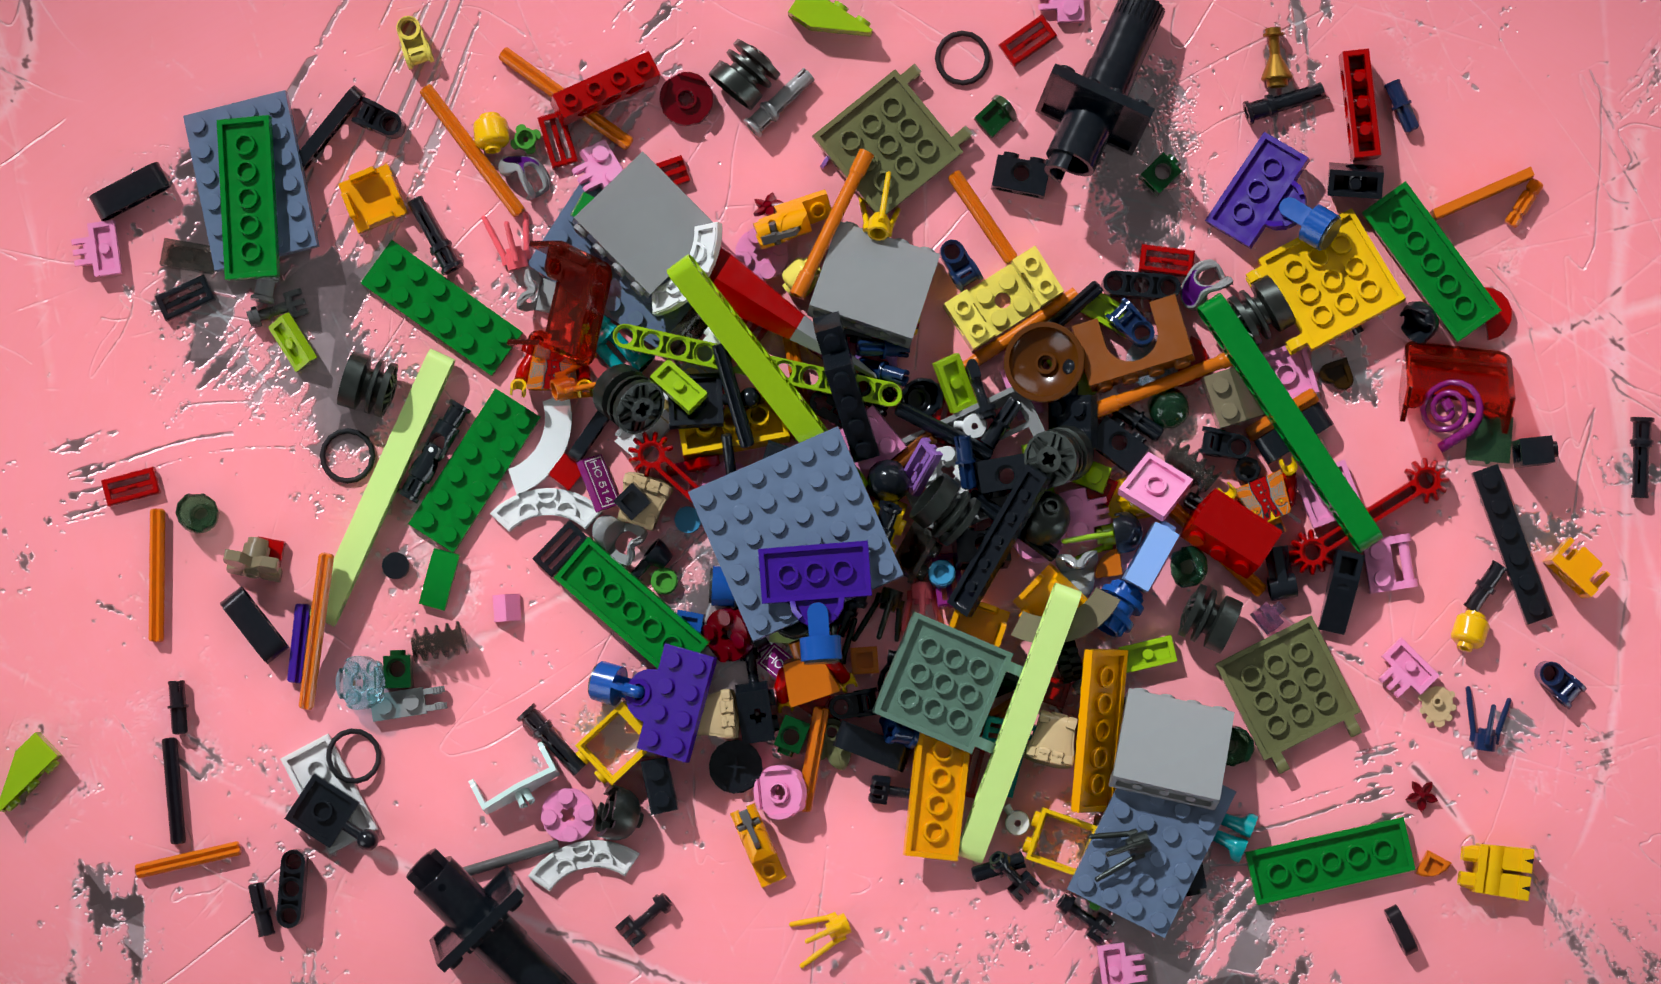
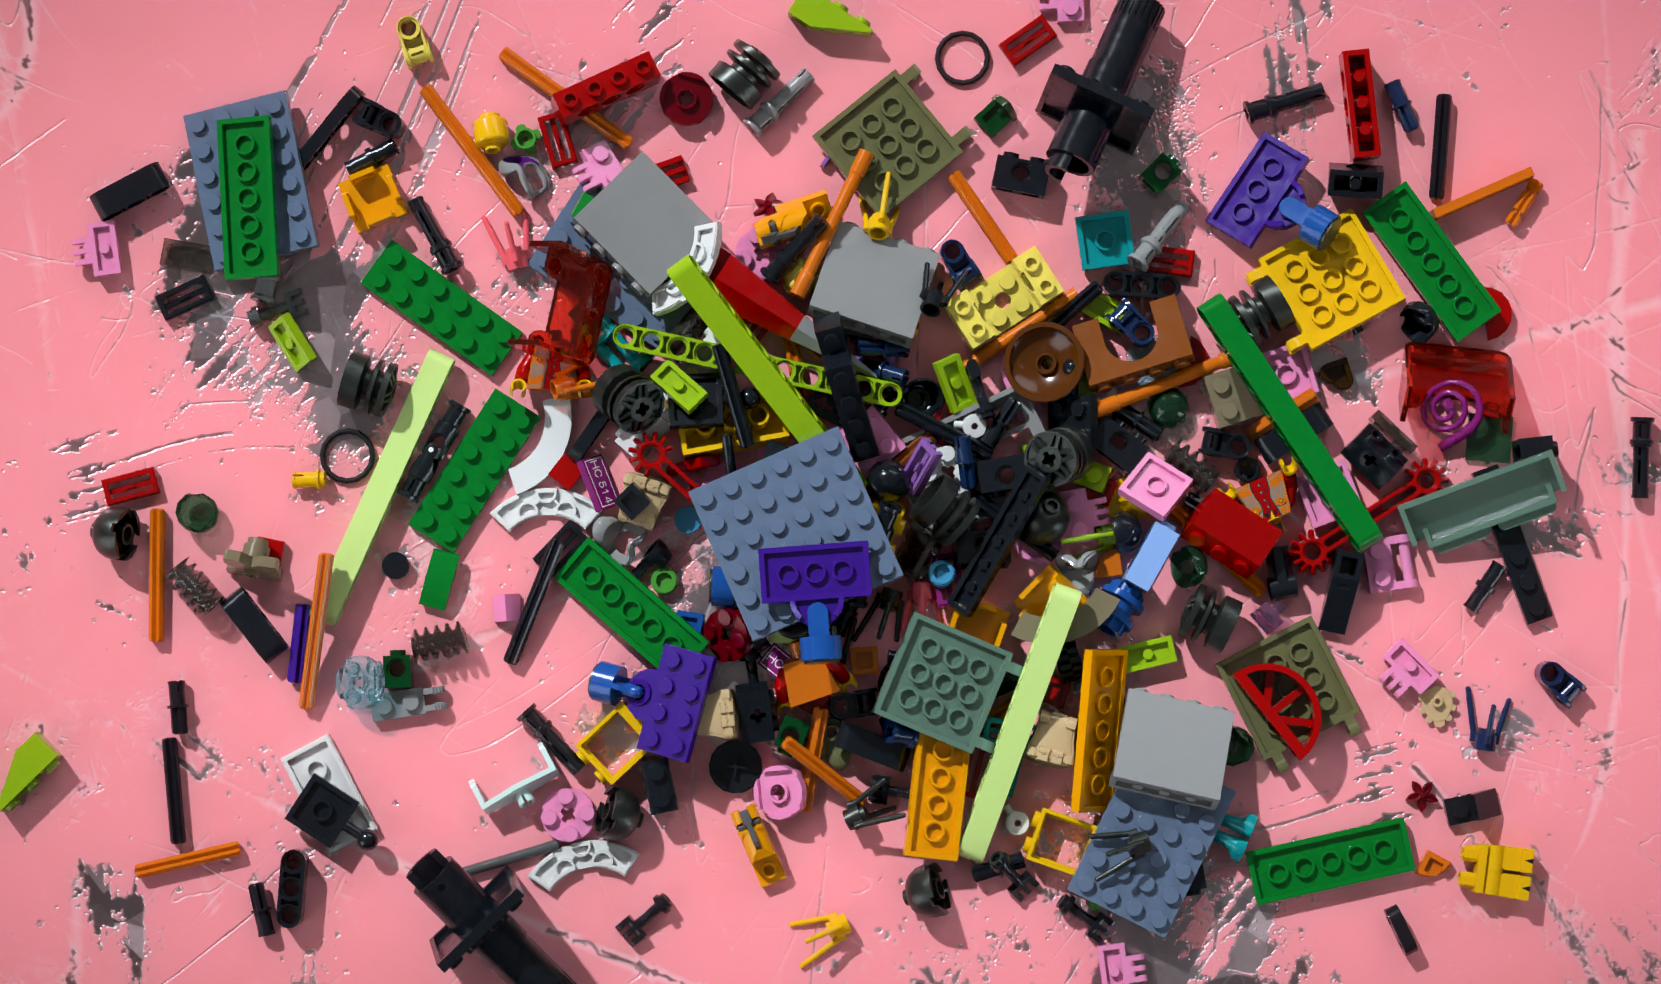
(114, 533): none -> pearl dark grey cylinder
(193, 588): none -> clear smoke piece
(309, 479): none -> yellow pin
(329, 756): black piece -> none
(372, 157): none -> black pin
(534, 601): none -> black axle
(544, 293): light grey piece -> none
(786, 258): none -> black pin
(821, 769): none -> orange axle
(858, 817): none -> pearl dark grey plant
(926, 891): none -> pearl dark grey cylinder
(934, 299): none -> black plant
(1104, 239): none -> teal plate
(1152, 245): none -> light grey pin
(1194, 293): light grey piece -> none
(1276, 71): pearl gold piece -> none
(1277, 722): none -> red window
(1374, 456): none -> black brick
(1391, 431): none -> clear smoke plate
(1440, 146): none -> black axle
(1470, 630): yellow head -> none
(1471, 507): none -> sand green slope
(1471, 807): none -> black slope
(1576, 568): light orange panel -> none

